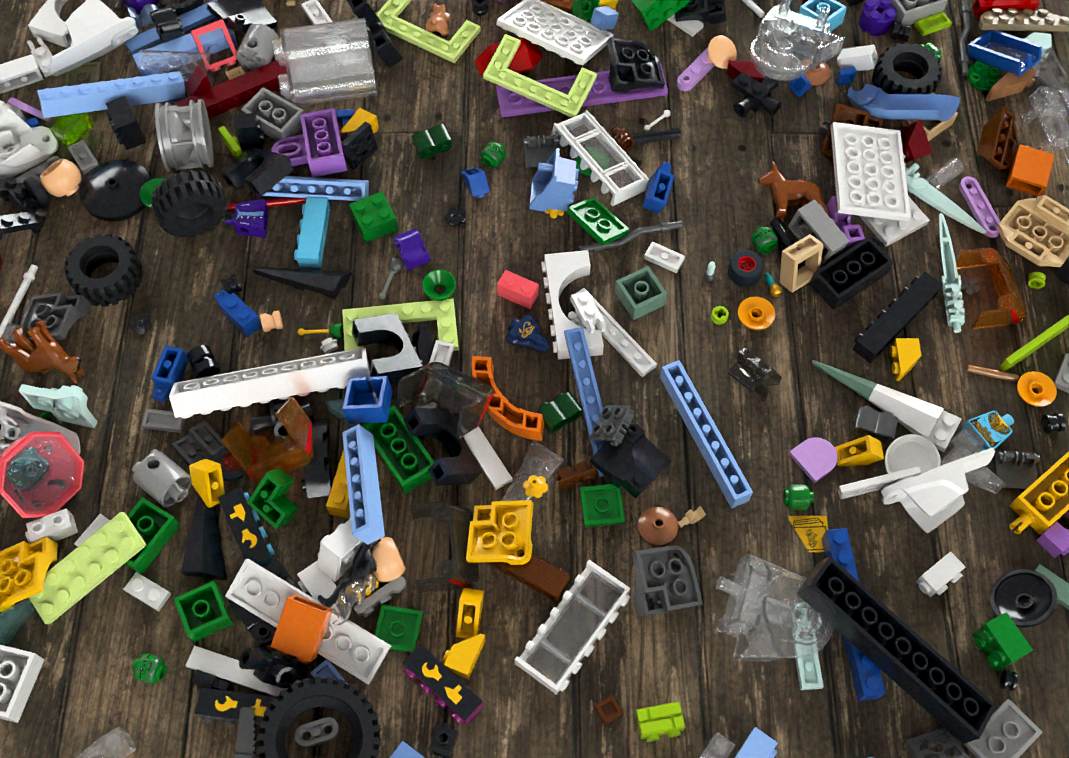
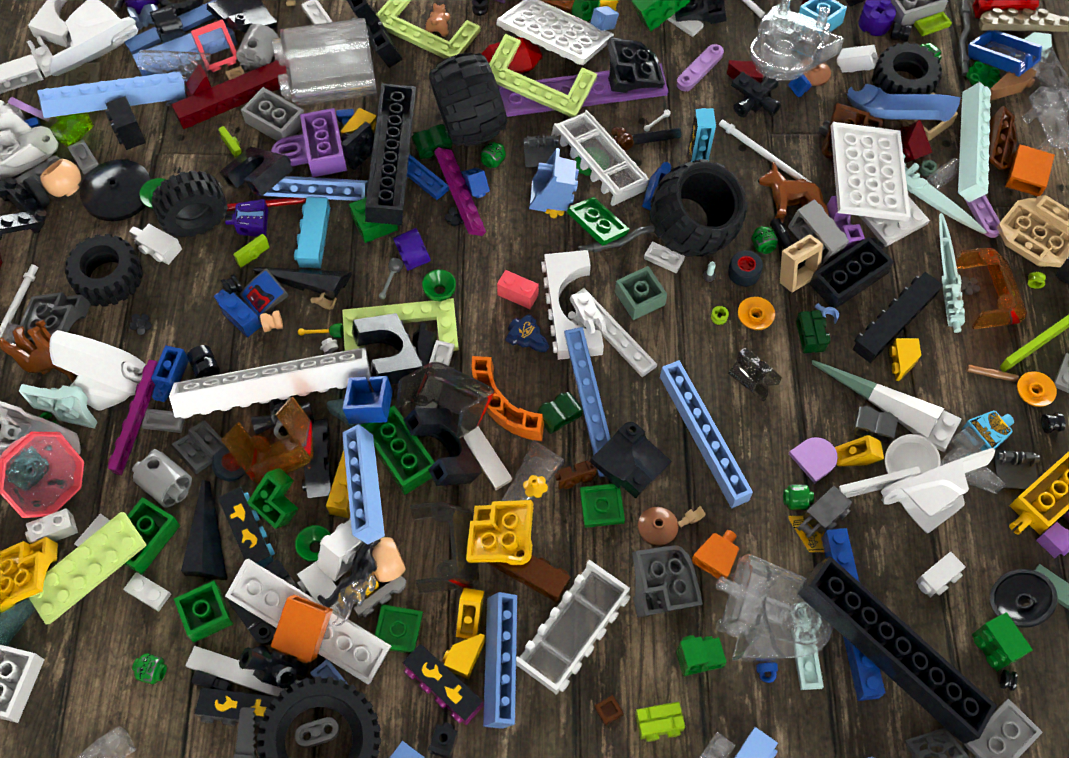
(102, 370): none -> white piece
(131, 425): none -> magenta plate
(156, 243): none -> white hinge
(184, 135): light grey wheel -> none
(208, 481): yellow slope -> none
(248, 130): black brick -> none
(251, 250): none -> lime plate
(263, 293): none -> slope
(306, 538): none -> green piece
(323, 302): none -> tan piece
(390, 155): none -> black brick
(426, 179): none -> blue plate
(460, 192): none -> magenta plate
(468, 98): none -> black tyre
(500, 661): none -> medium blue brick
(612, 424): dark grey hinge -> none
(700, 654): none -> green brick
(701, 135): none -> medium azure brick
(714, 191): none -> black tyre
(717, 554): none -> orange torso
(721, 51): light nougat dish -> none
(730, 128): none -> white bar
(767, 667): none -> blue tile
(774, 289): pearl gold piece -> none
(812, 331): none -> dark green brick
(825, 512): none -> flat silver brick
(829, 310): none -> light blue piece
(845, 76): blue plate -> none
(932, 166): none -> sand green bush
(974, 142): none -> light aqua brick

